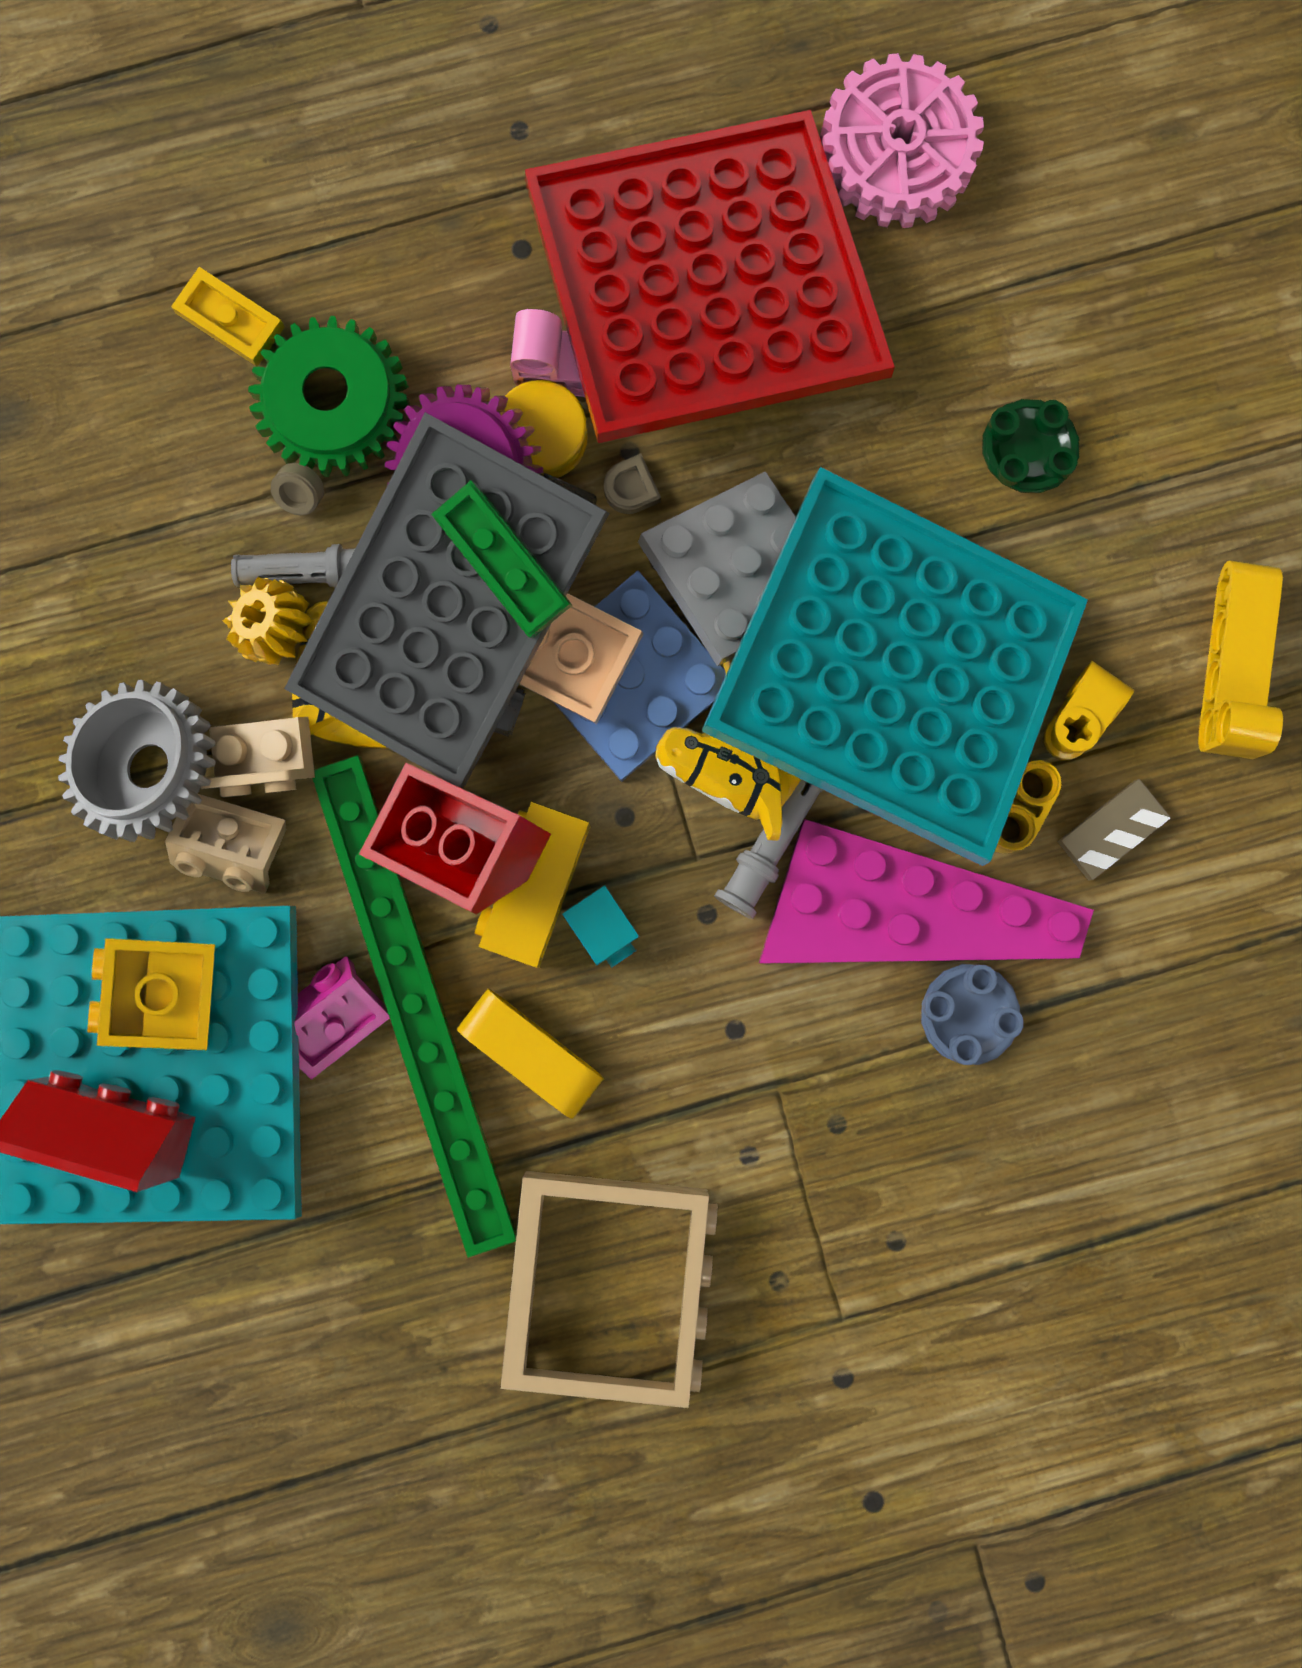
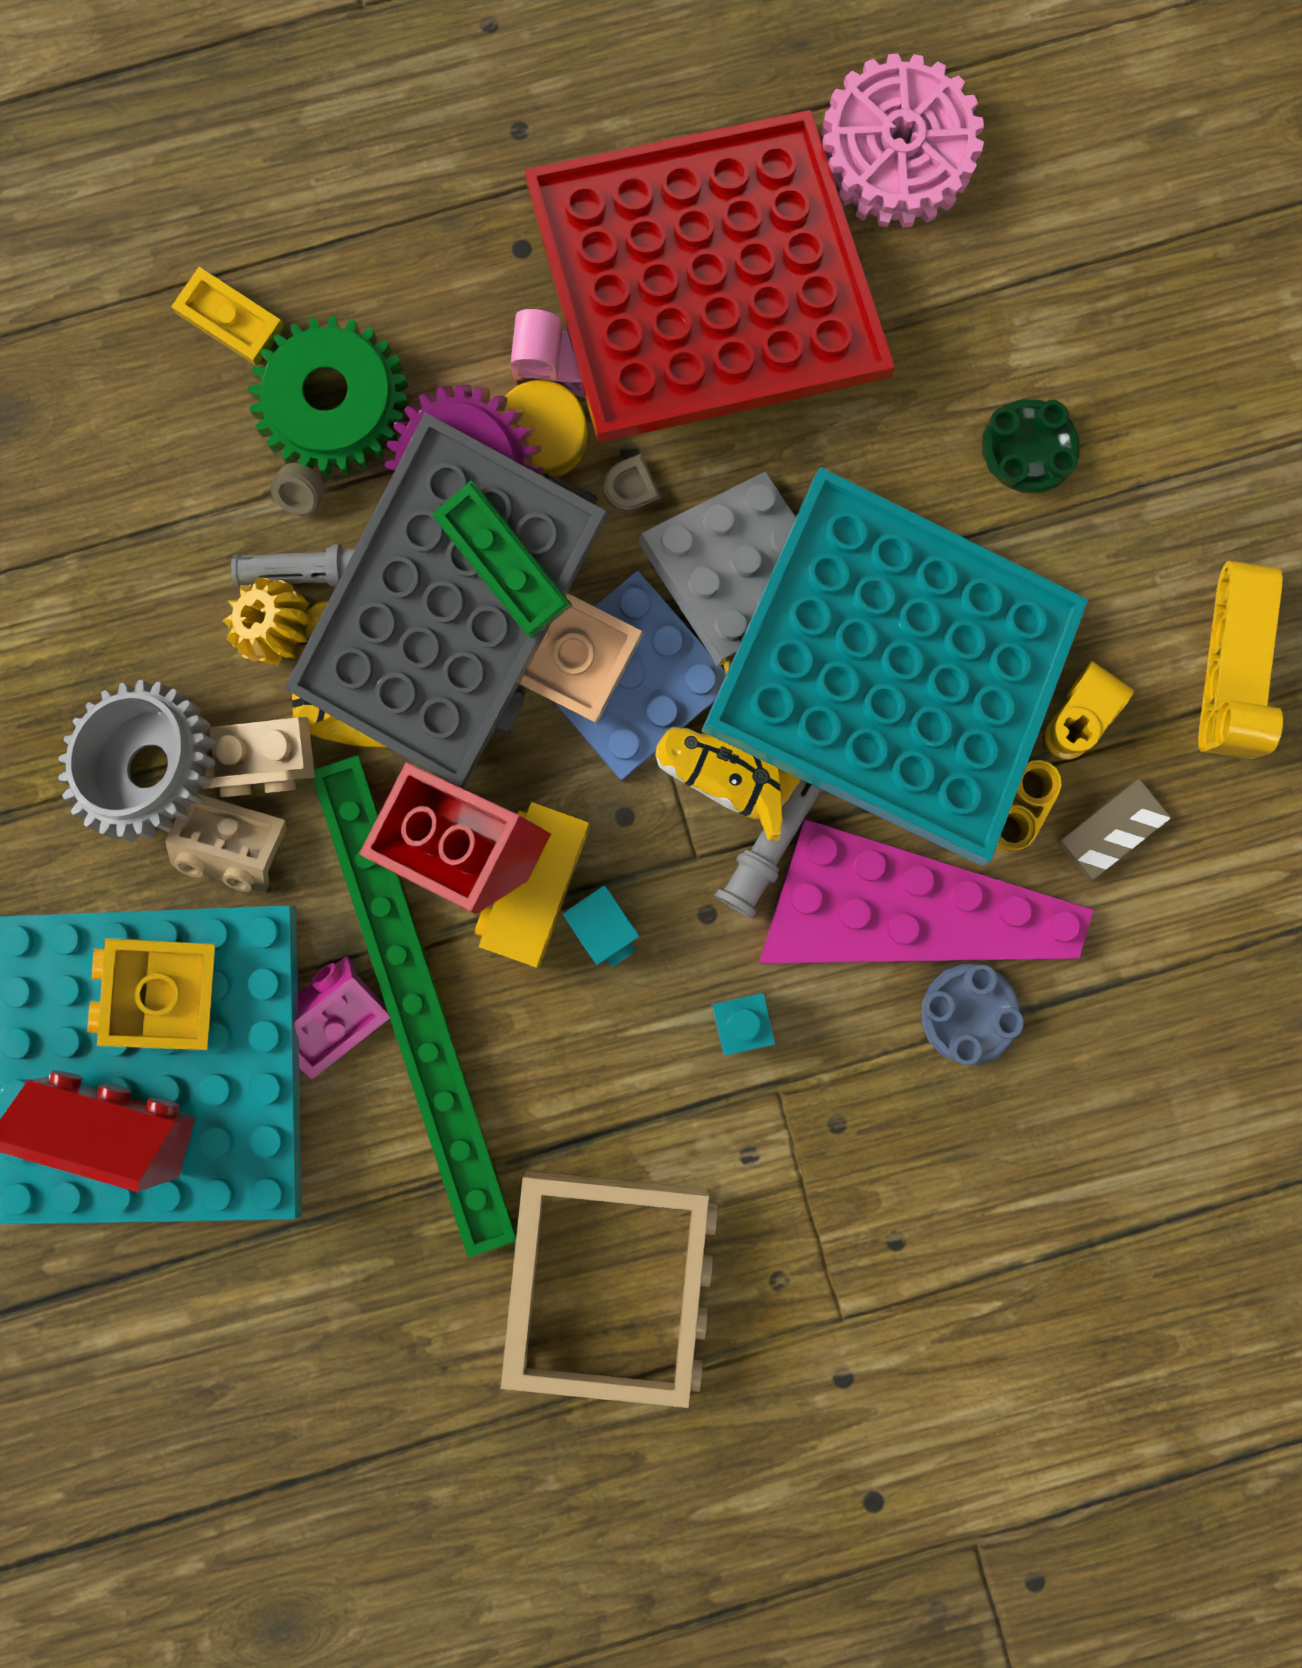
(530, 1053): yellow beam -> none
(742, 1023): none -> teal brick

